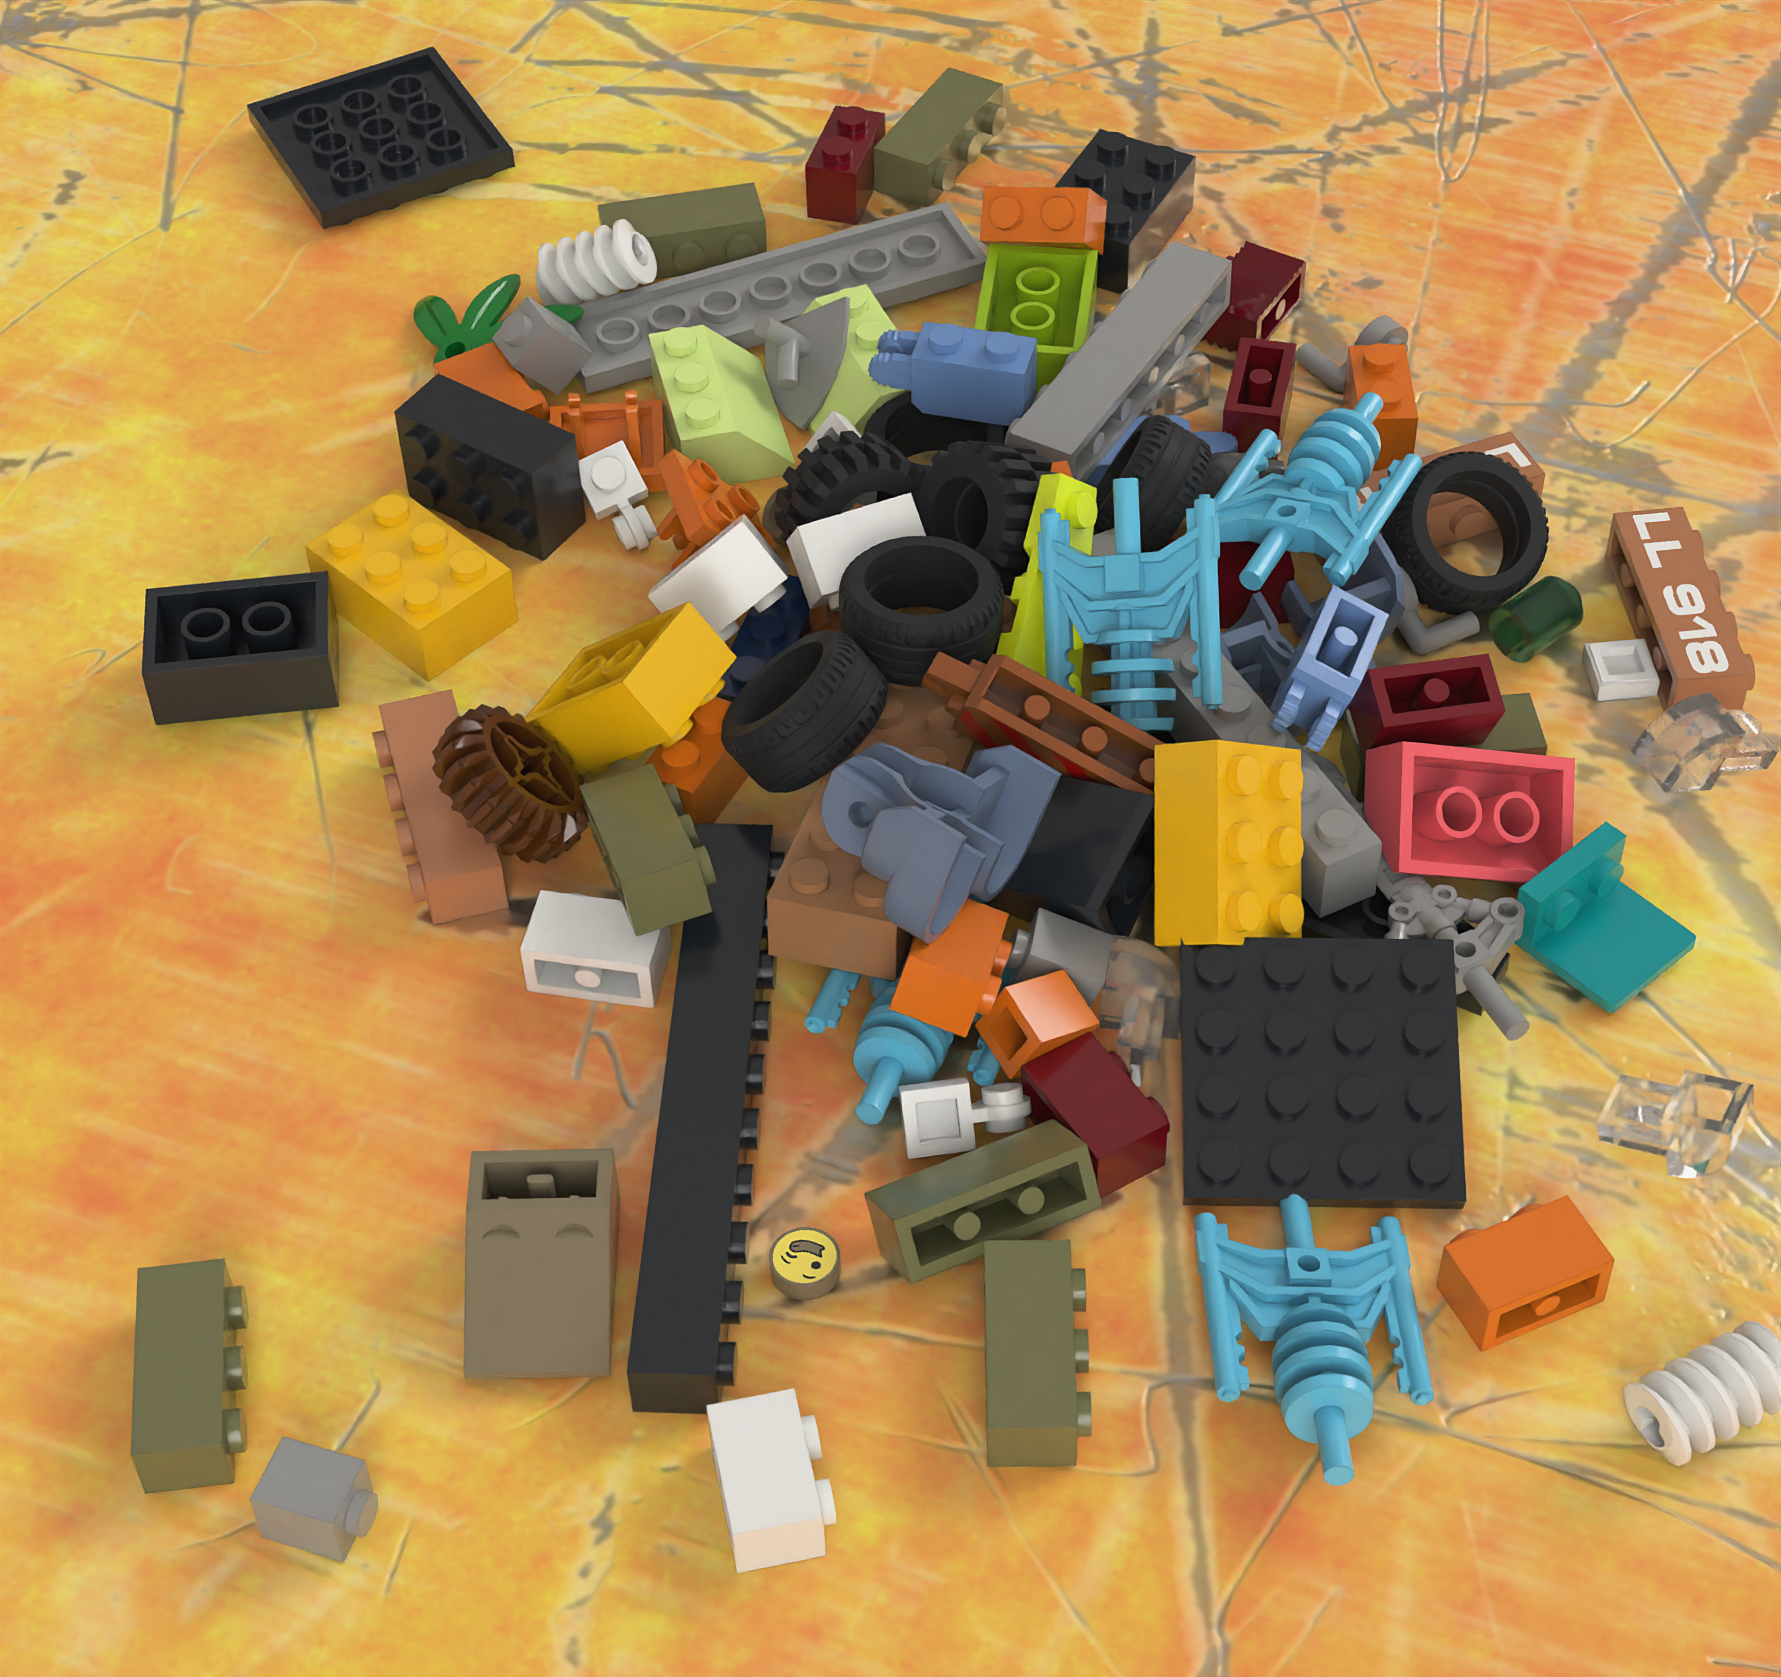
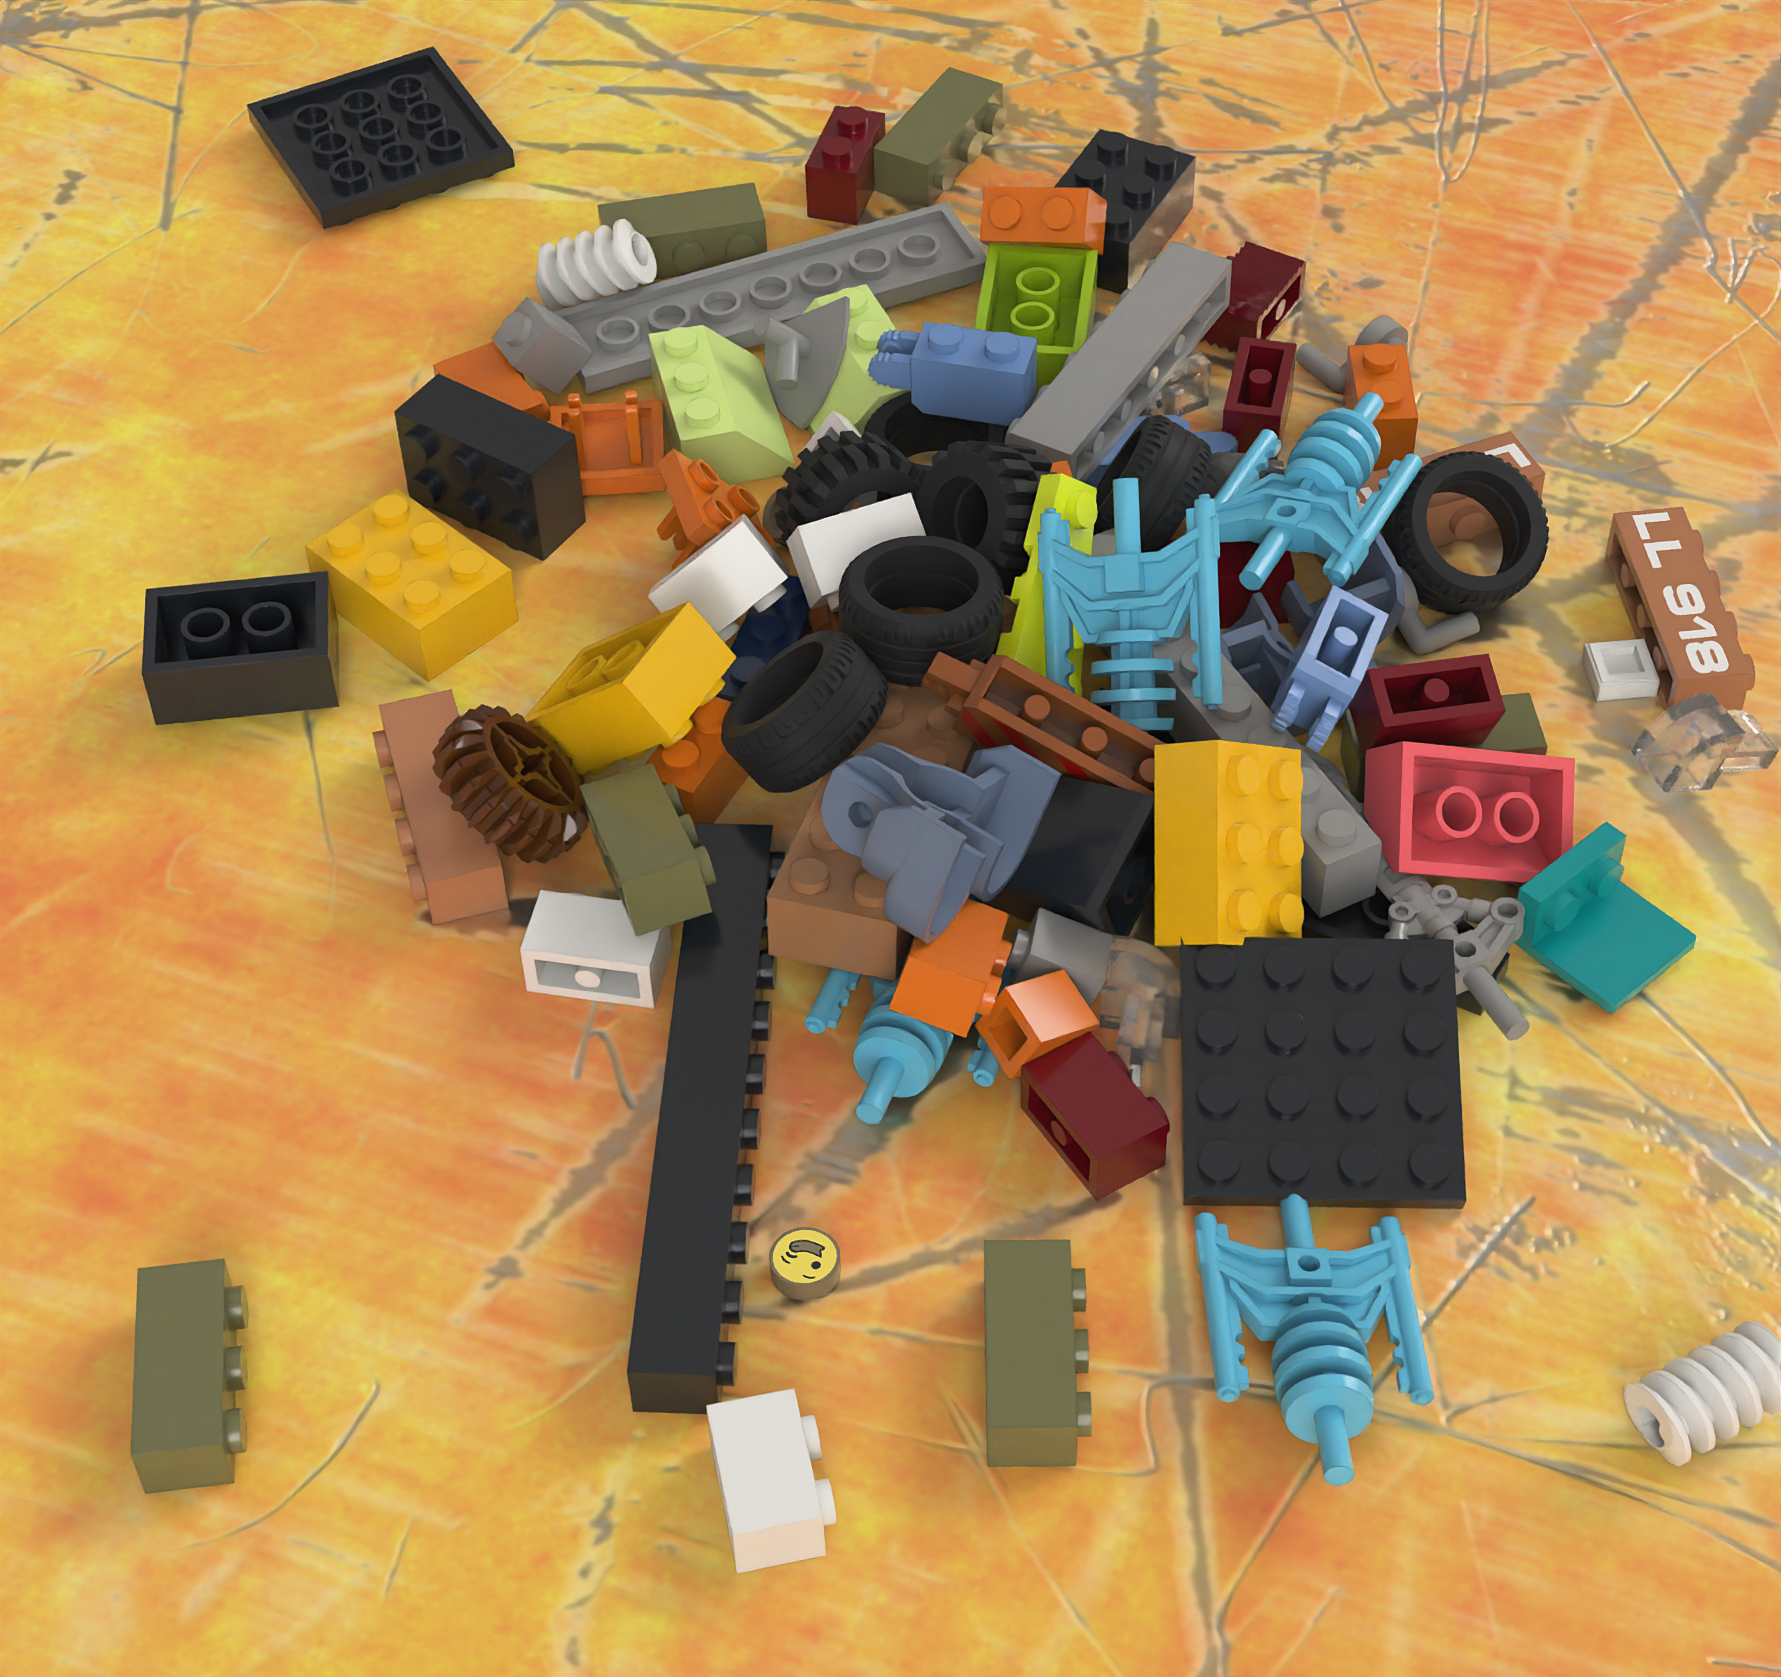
(314, 1499): light grey brick -> none
(480, 320): green plant -> none
(540, 1263): dark tan slope -> none
(612, 485): white plate -> none
(941, 1117): white plate -> none
(982, 1195): olive brick -> none
(1524, 1272): orange brick -> none
(1536, 618): clear green brick -> none
(1686, 1123): clear brick -> none

